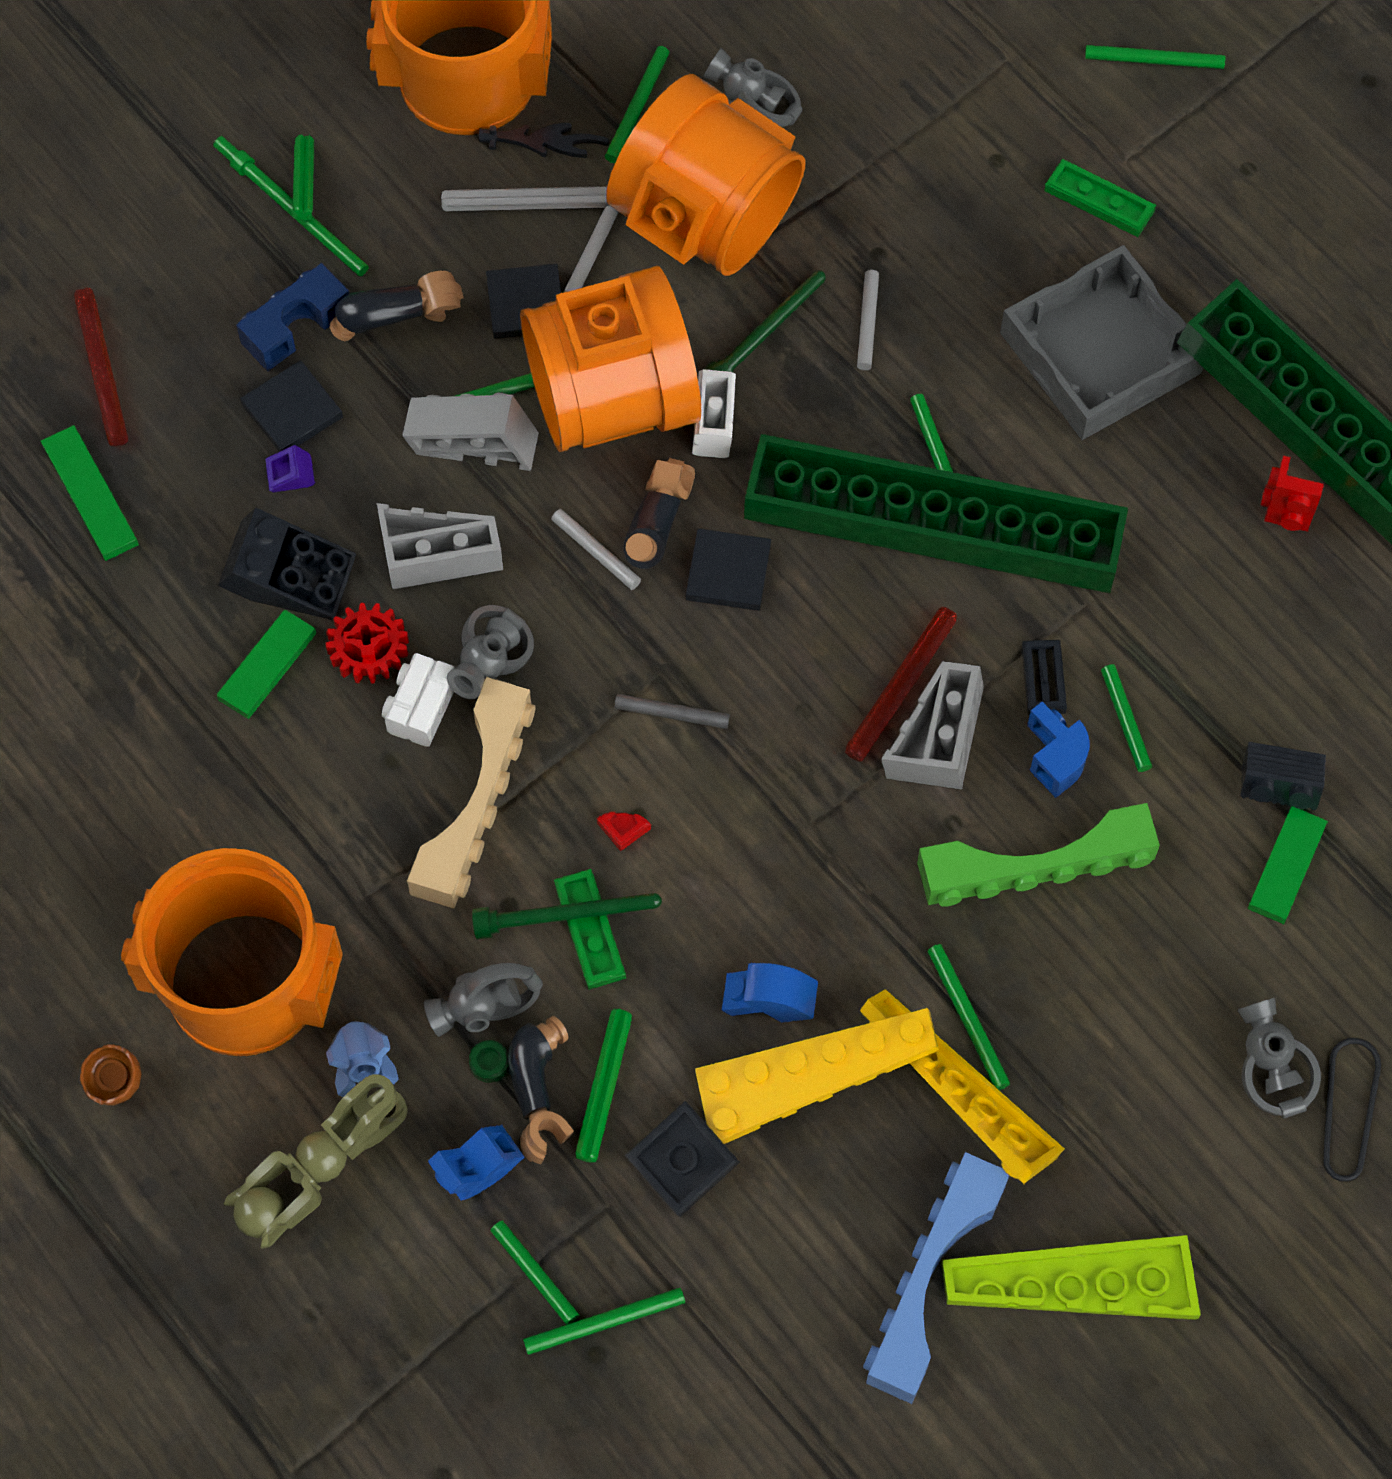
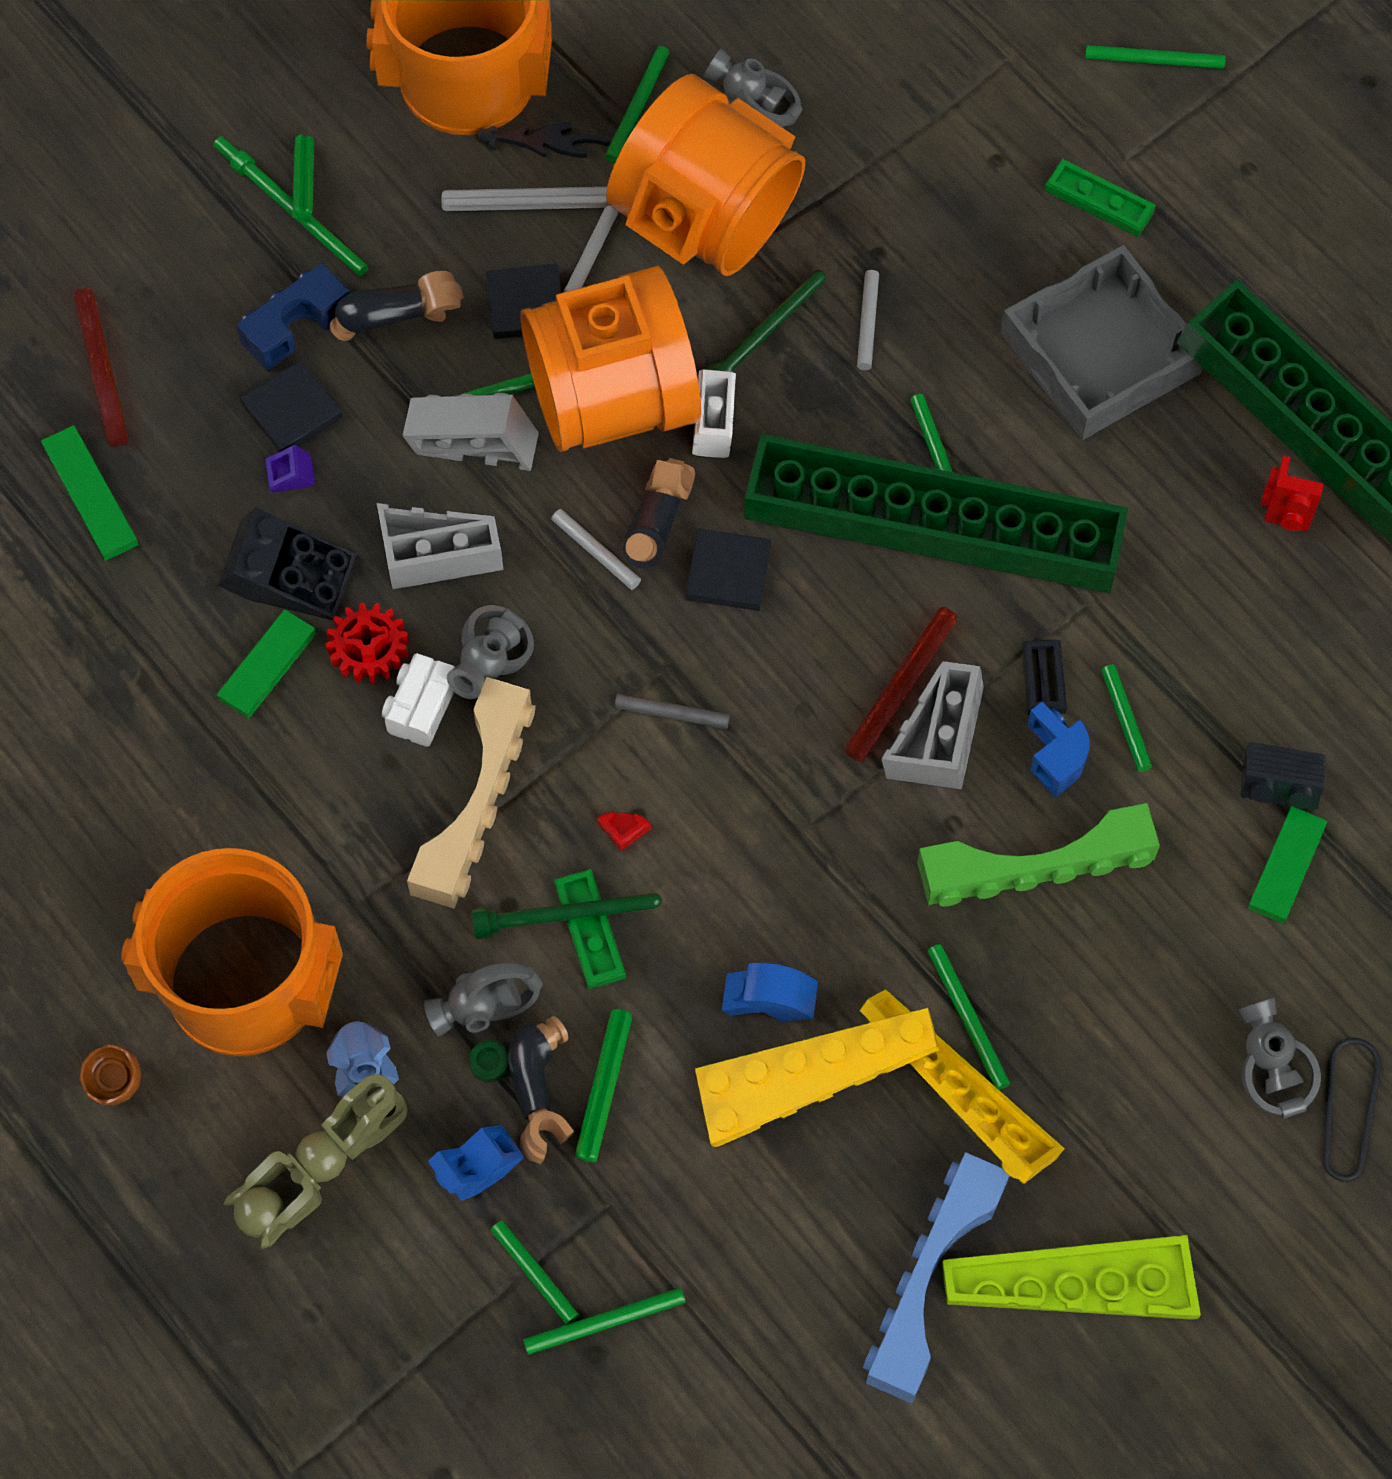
(682, 1159): black tile -> none

